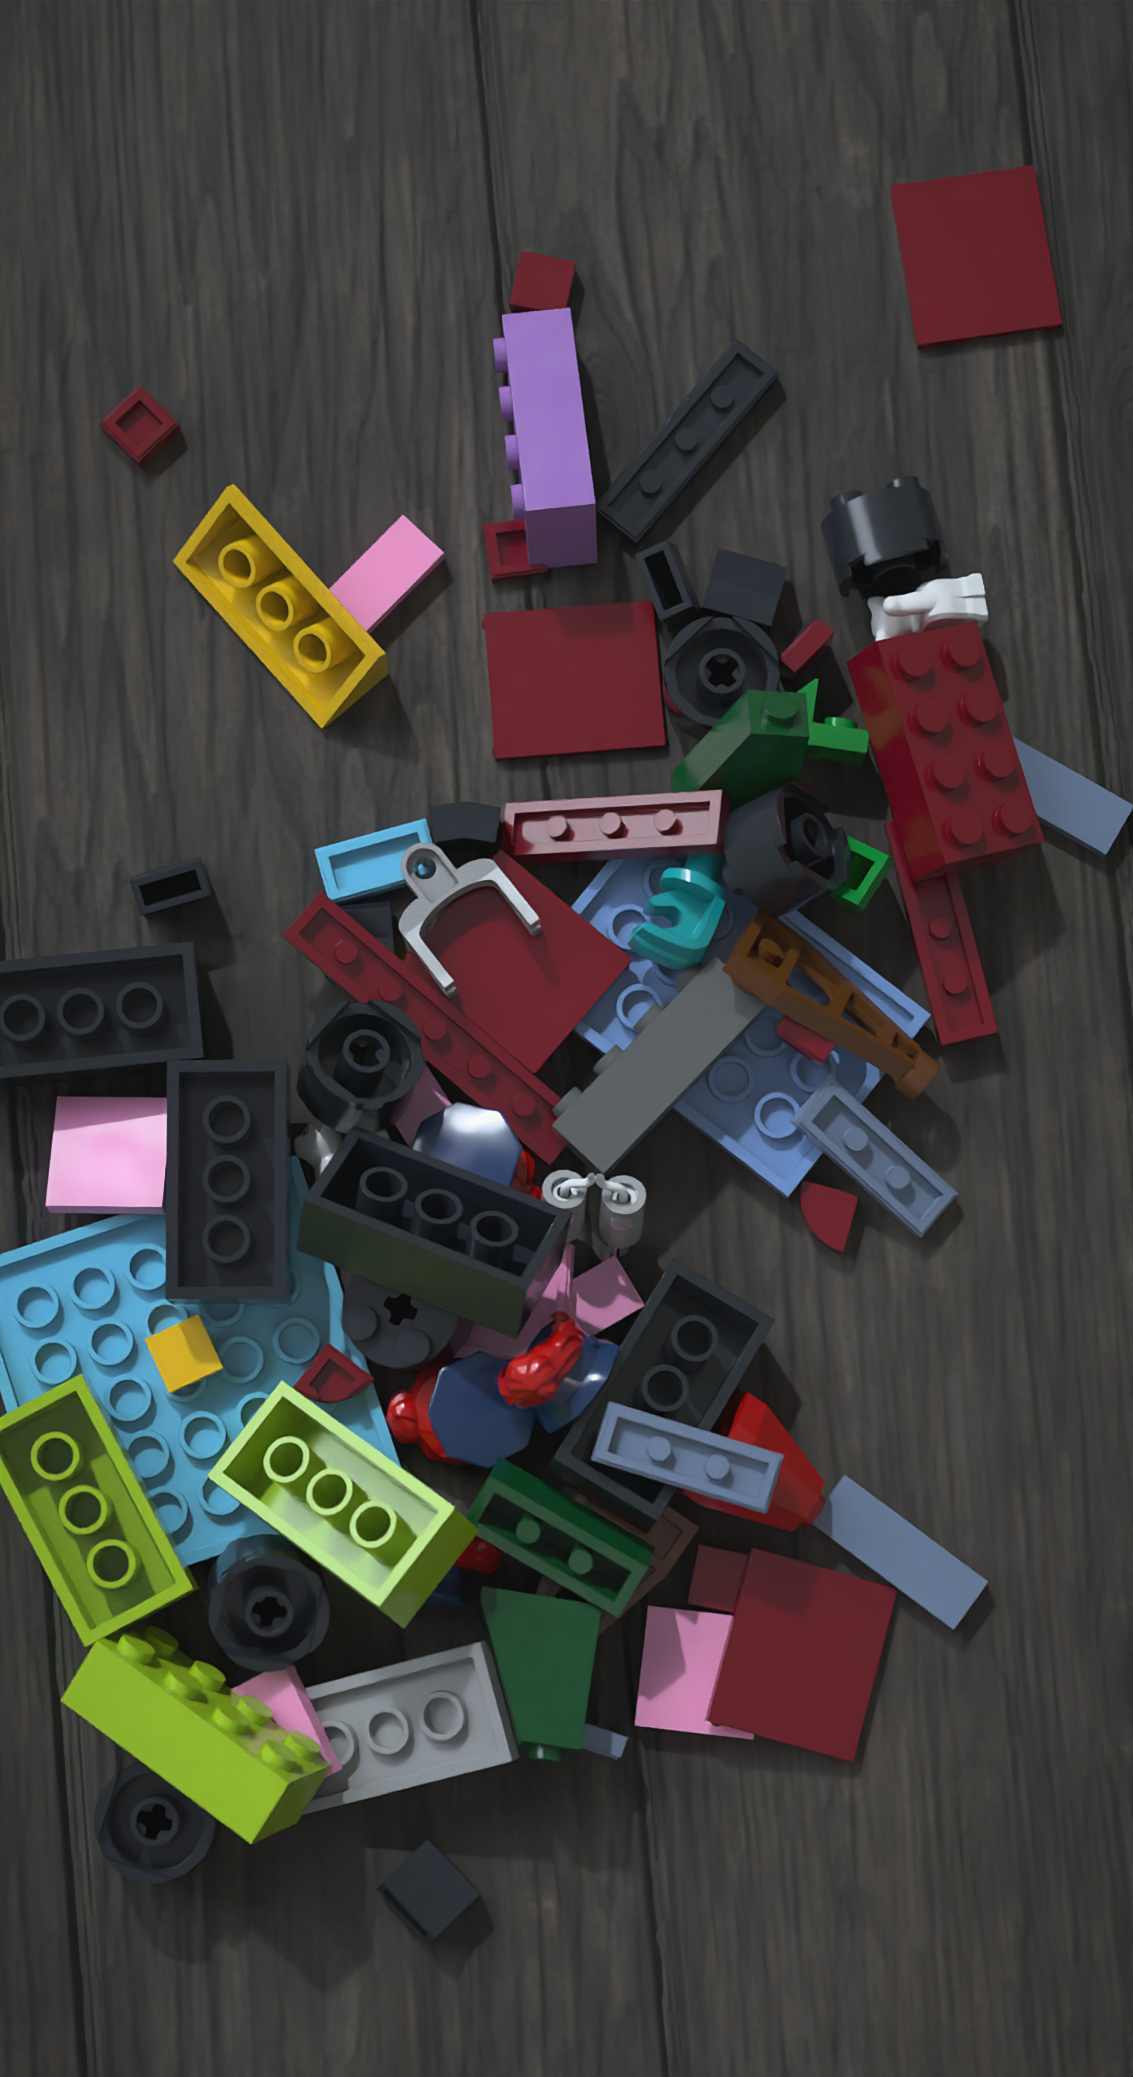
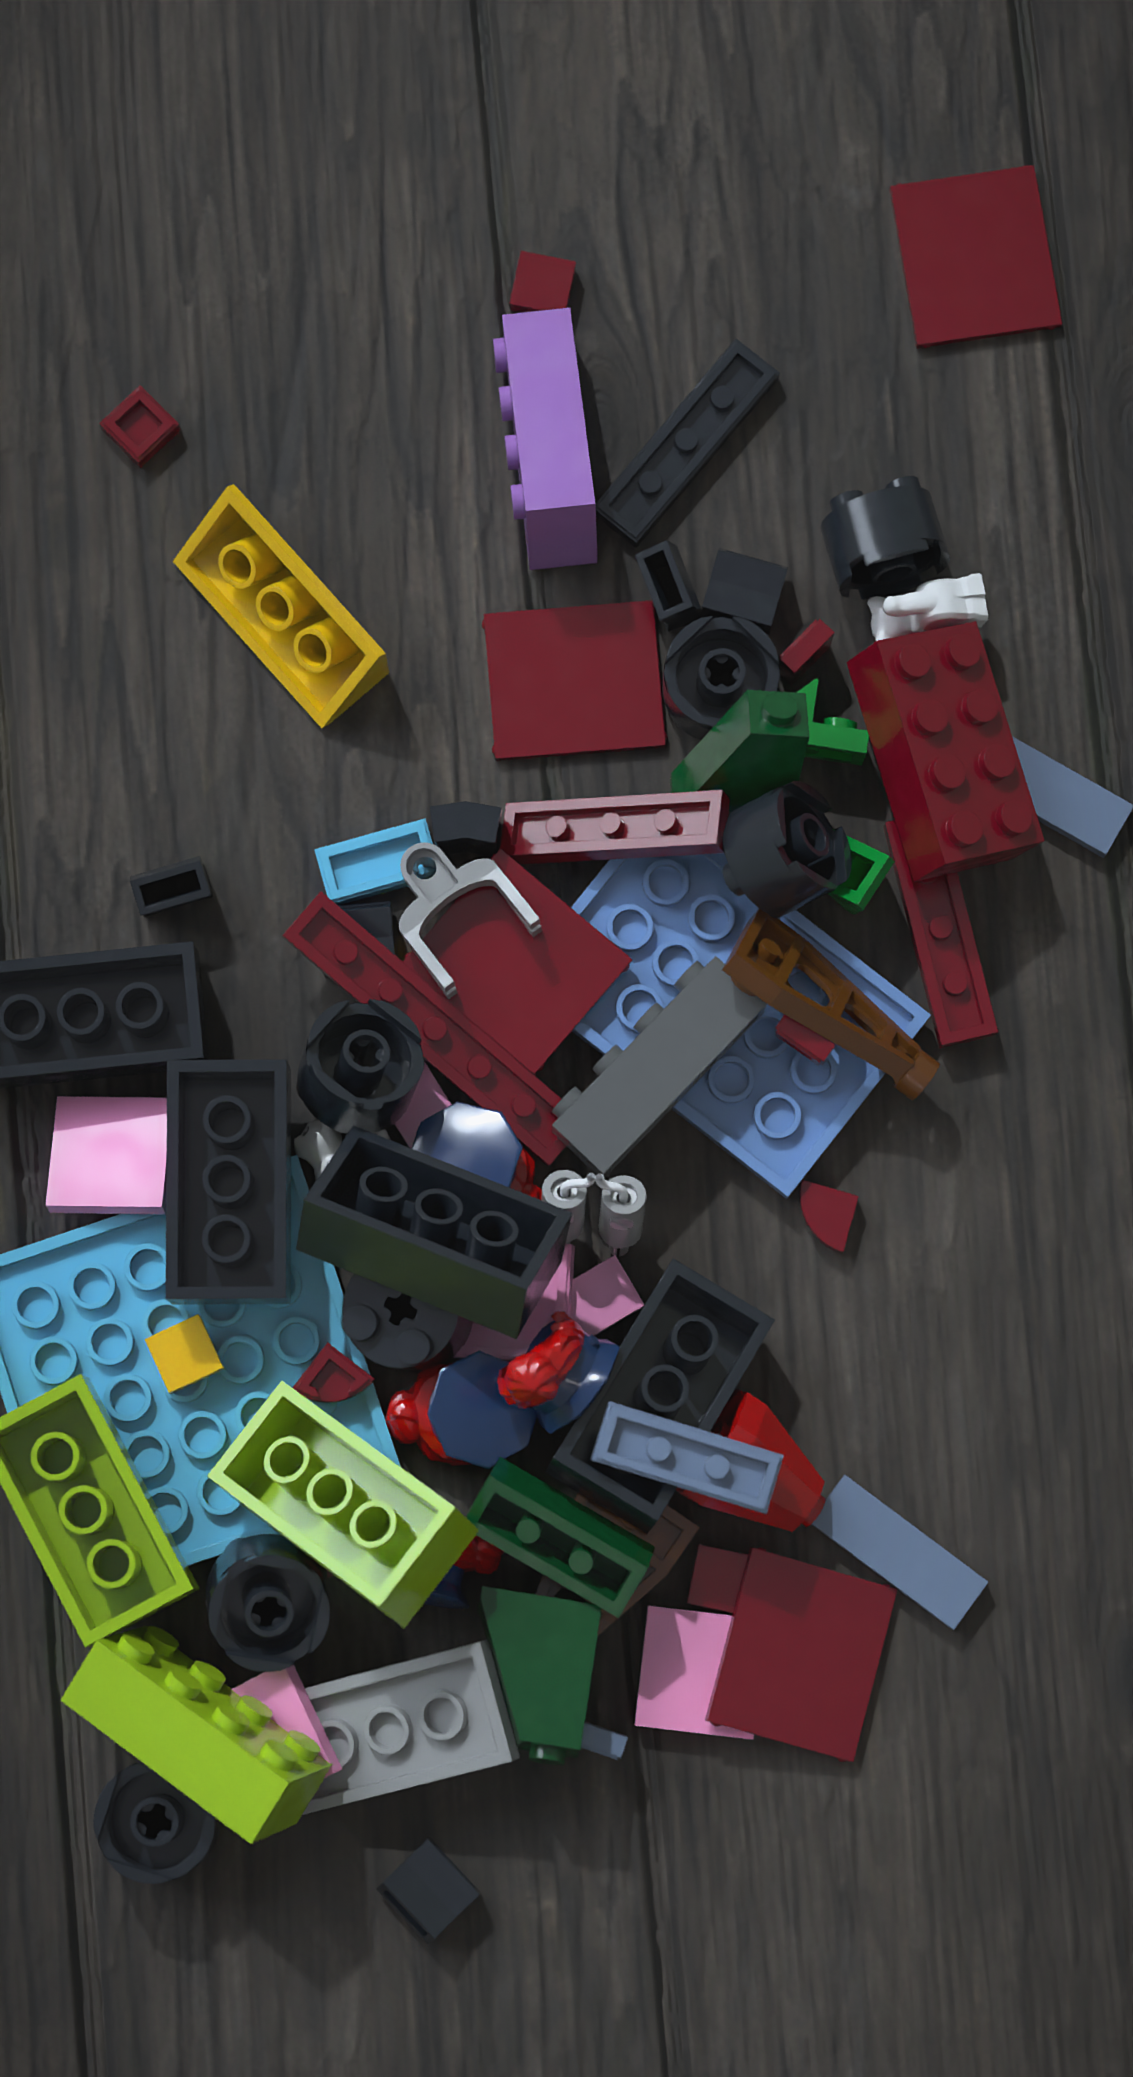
(387, 573): bright pink tile -> none
(508, 551): dark red tile -> none
(695, 910): teal piece -> none
(873, 1157): sand blue tile -> none

